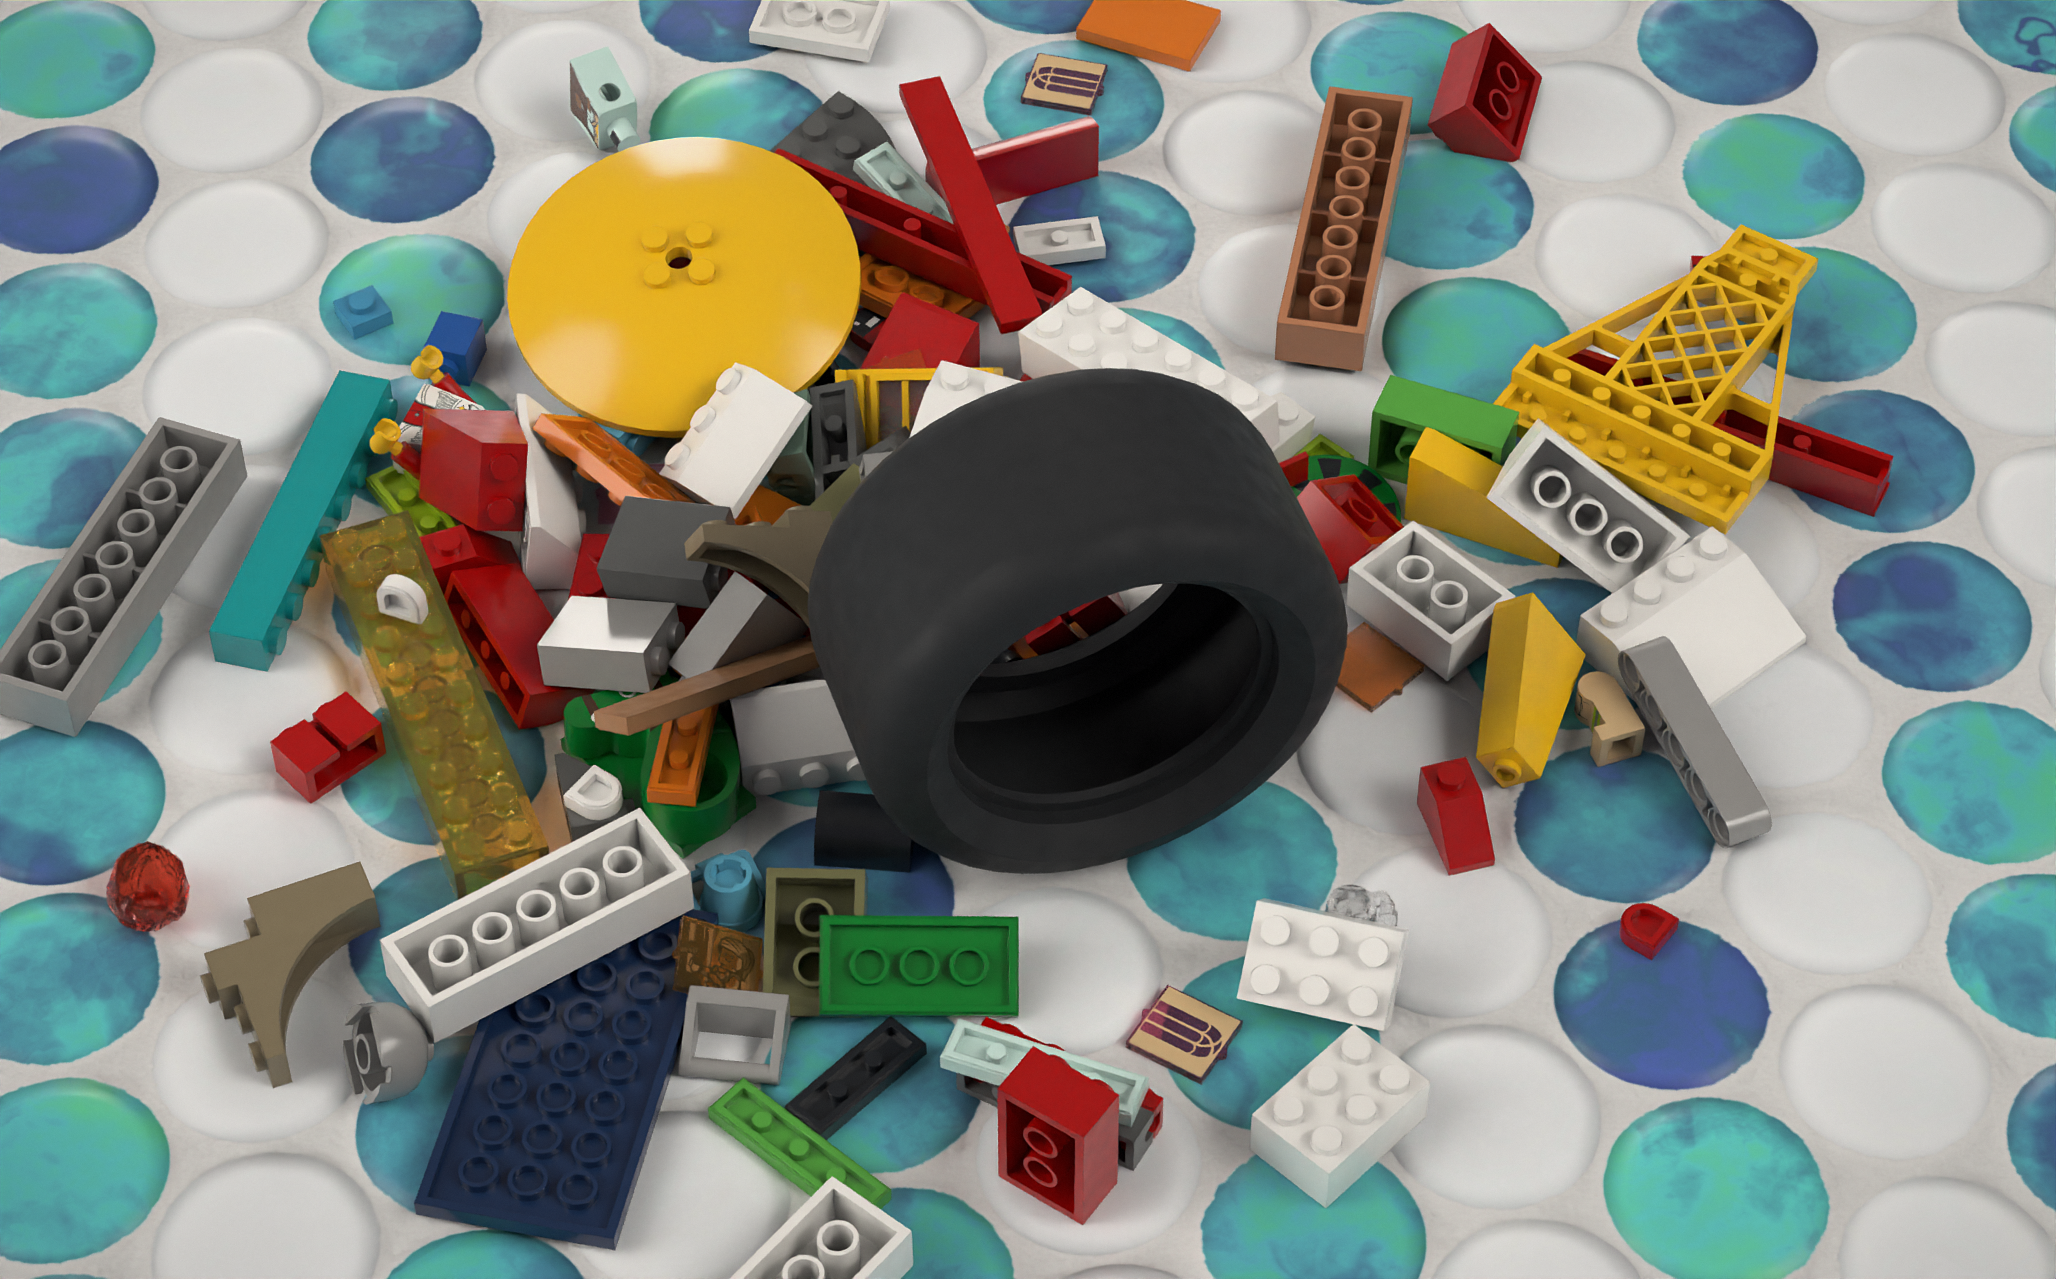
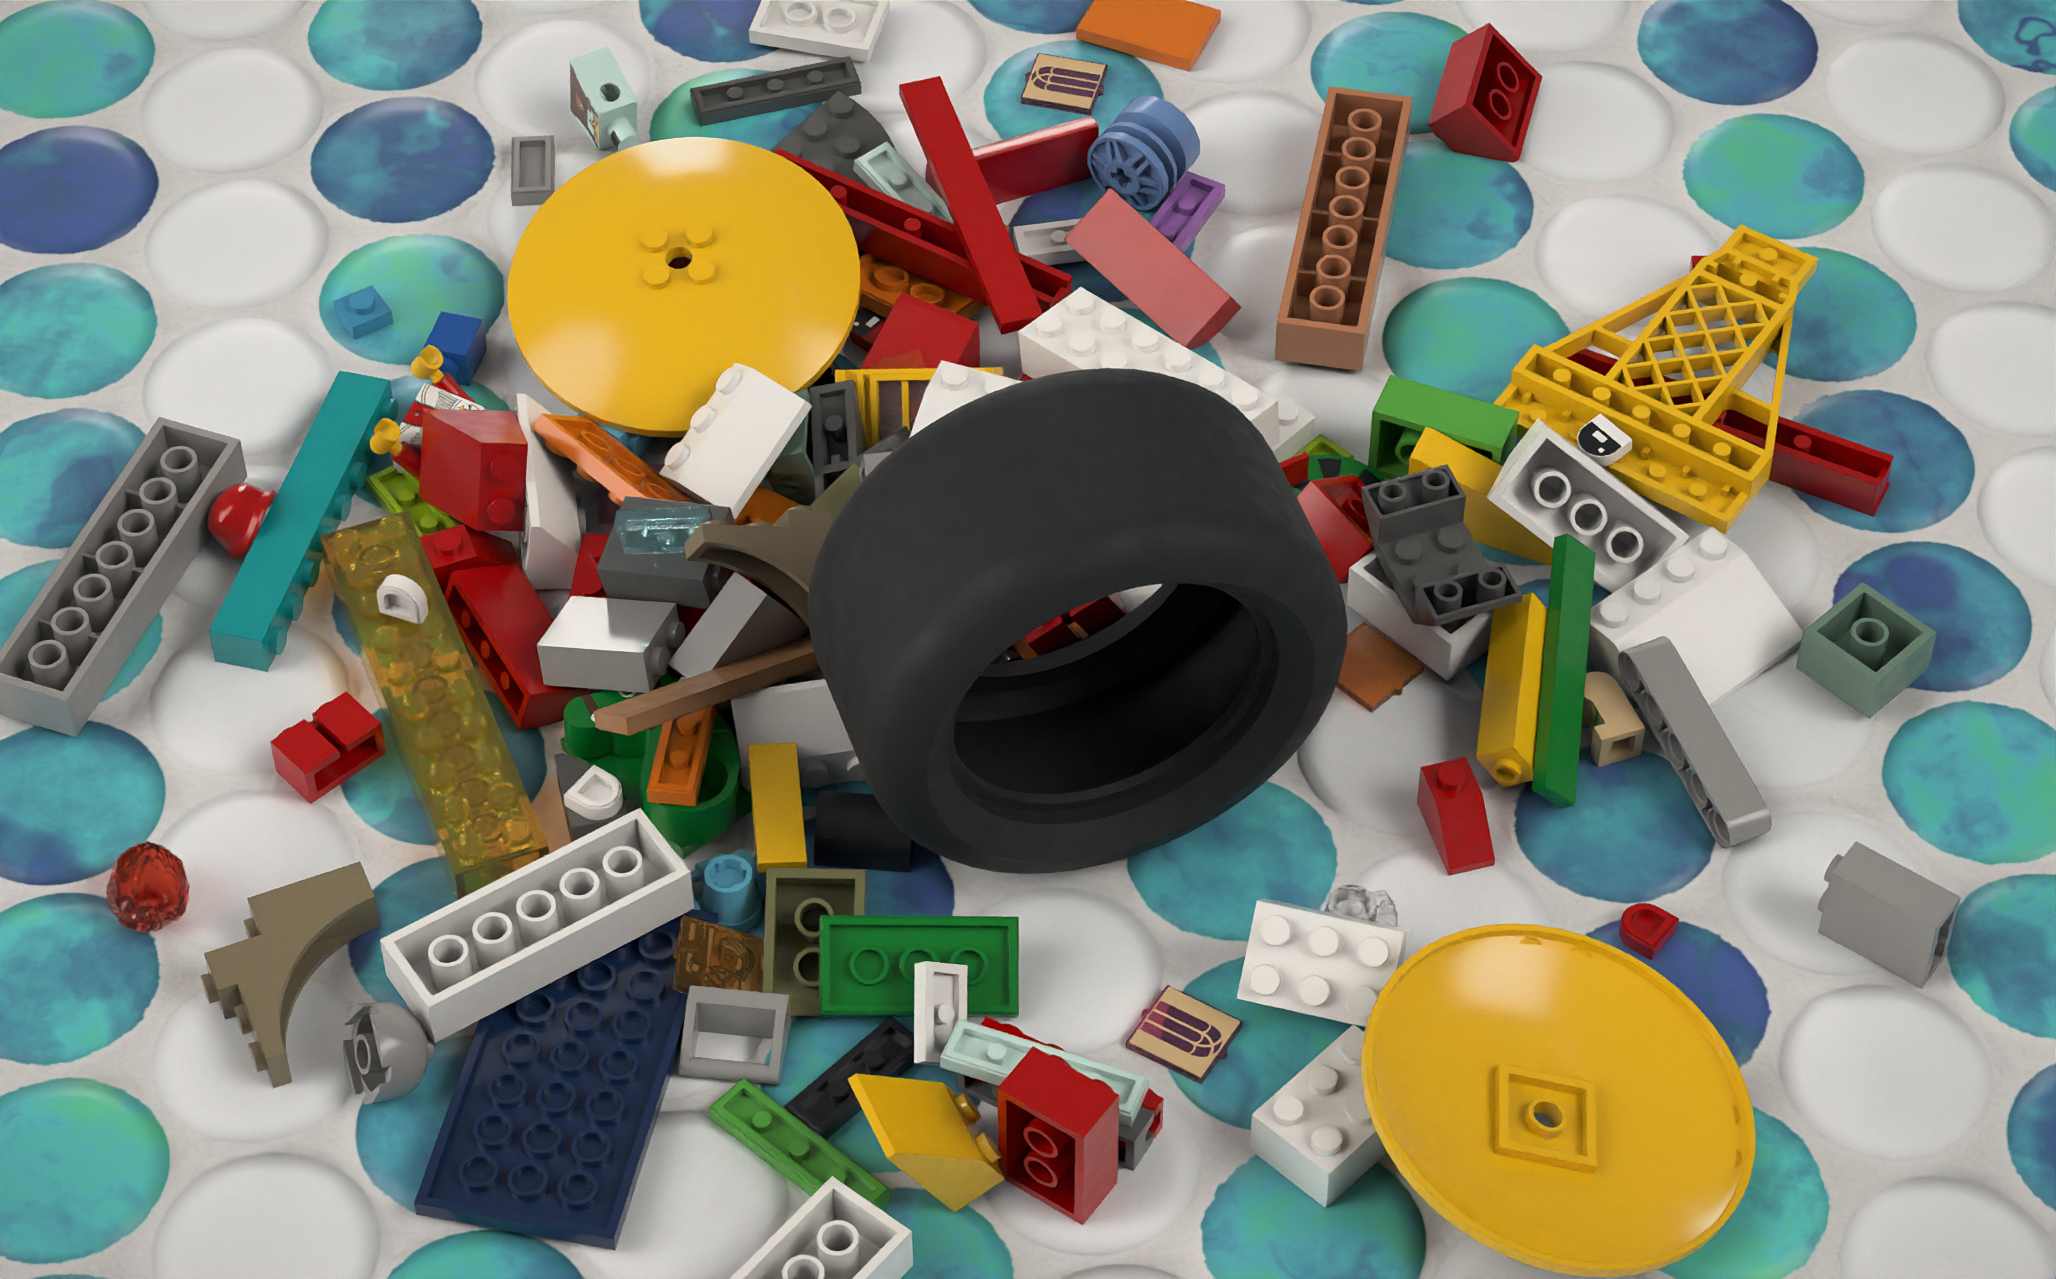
(237, 517): none -> red helmet
(532, 170): none -> light grey tile
(658, 529): none -> clear light blue plate
(774, 91): none -> dark grey tile
(776, 806): none -> yellow tile
(930, 1136): none -> yellow slope
(938, 1005): none -> white plate
(1144, 152): none -> medium blue wheel
(1152, 272): none -> brick
(1188, 209): none -> medium lavender plate
(1430, 551): none -> dark grey slope
(1558, 1024): none -> yellow dish
(1564, 671): none -> green tile
(1603, 441): none -> tile
(1866, 650): none -> sand green brick
(1887, 913): none -> light grey brick

